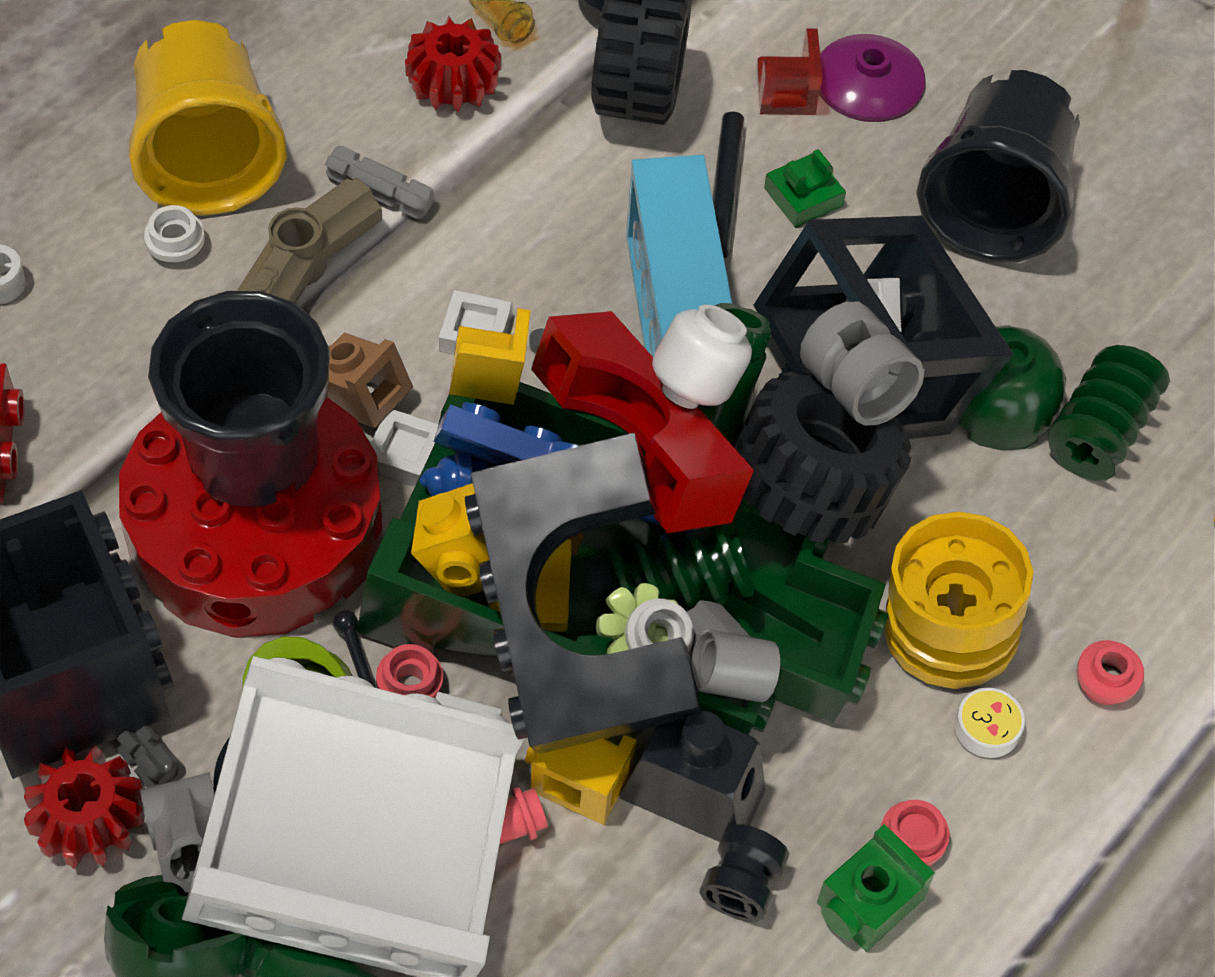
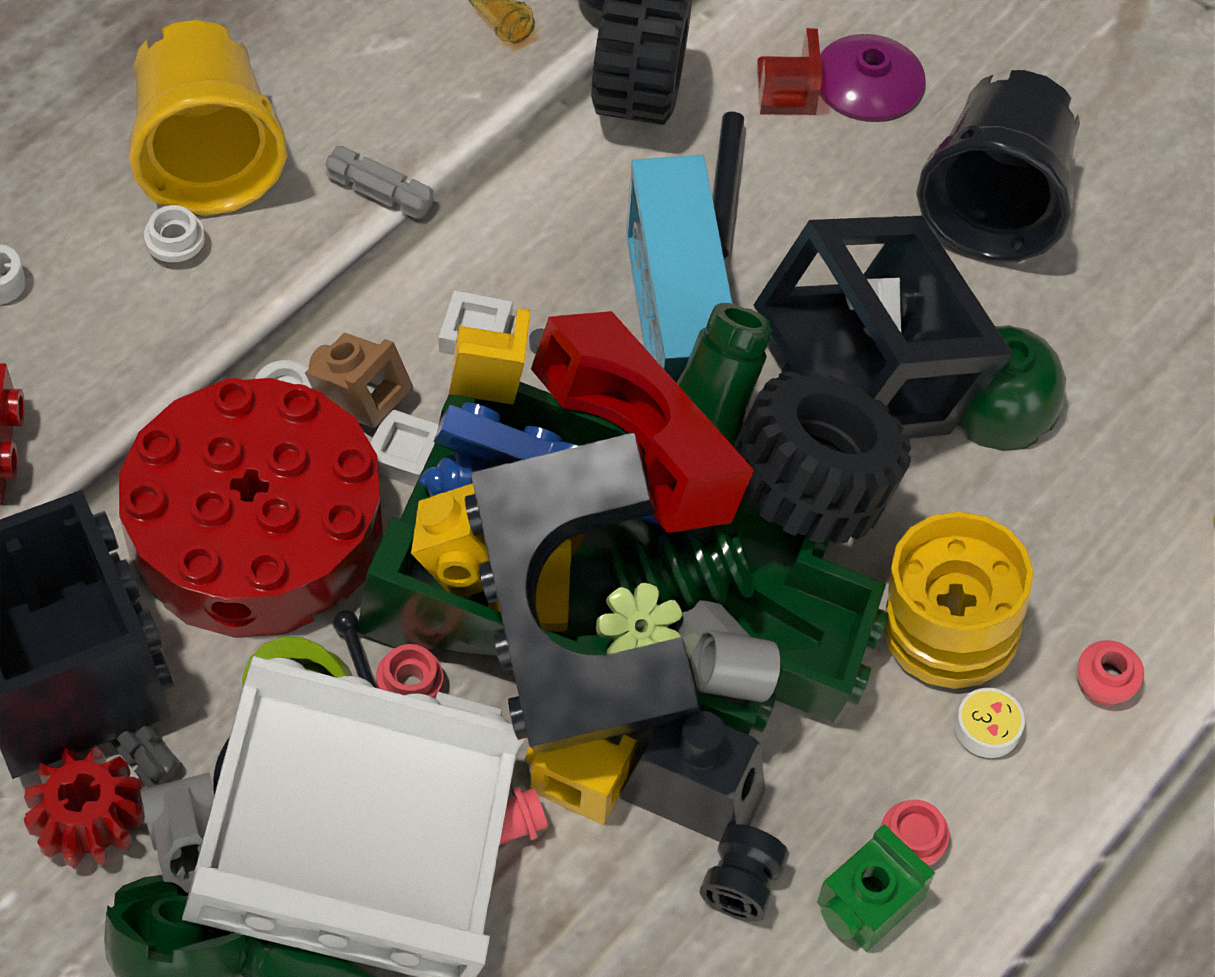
(243, 392): black piece -> none
(308, 237): dark tan piece -> none
(453, 64): red gear -> none
(660, 611): white plate -> none
(702, 356): white head -> none
(805, 188): green tile -> none
(862, 363): light grey wheel -> none
(1107, 411): dark green piece -> none

